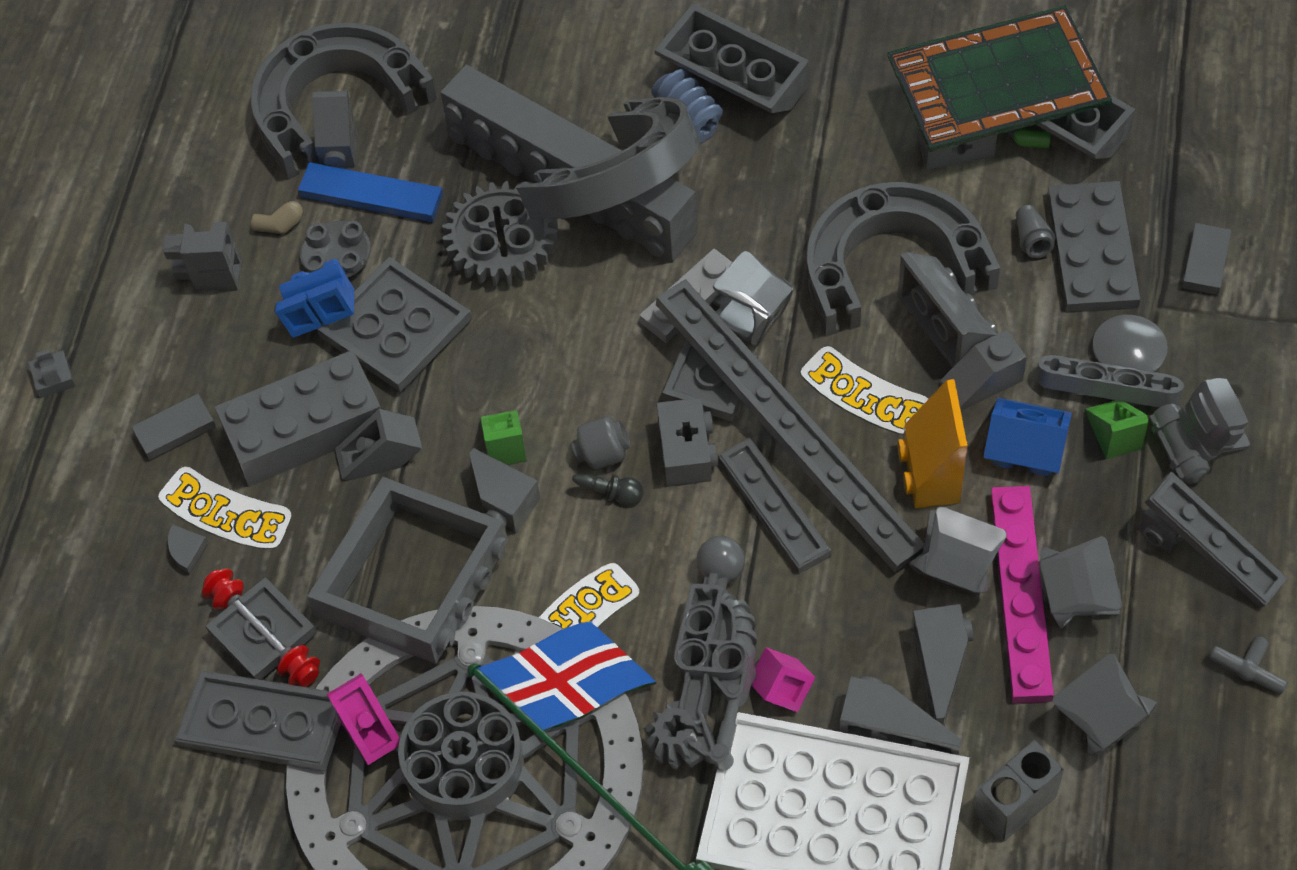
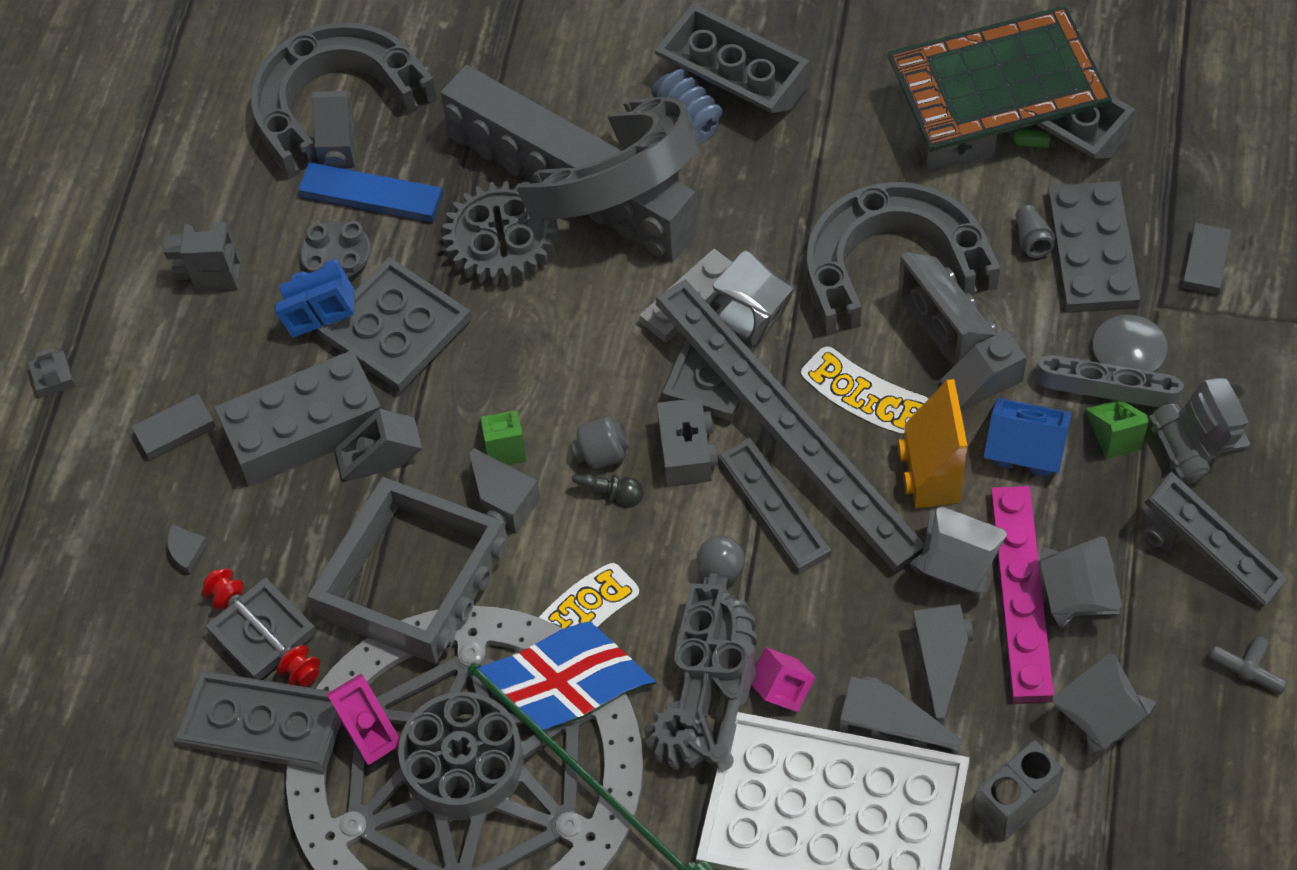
(224, 511): sticker -> none
(280, 221): dark tan arm -> none

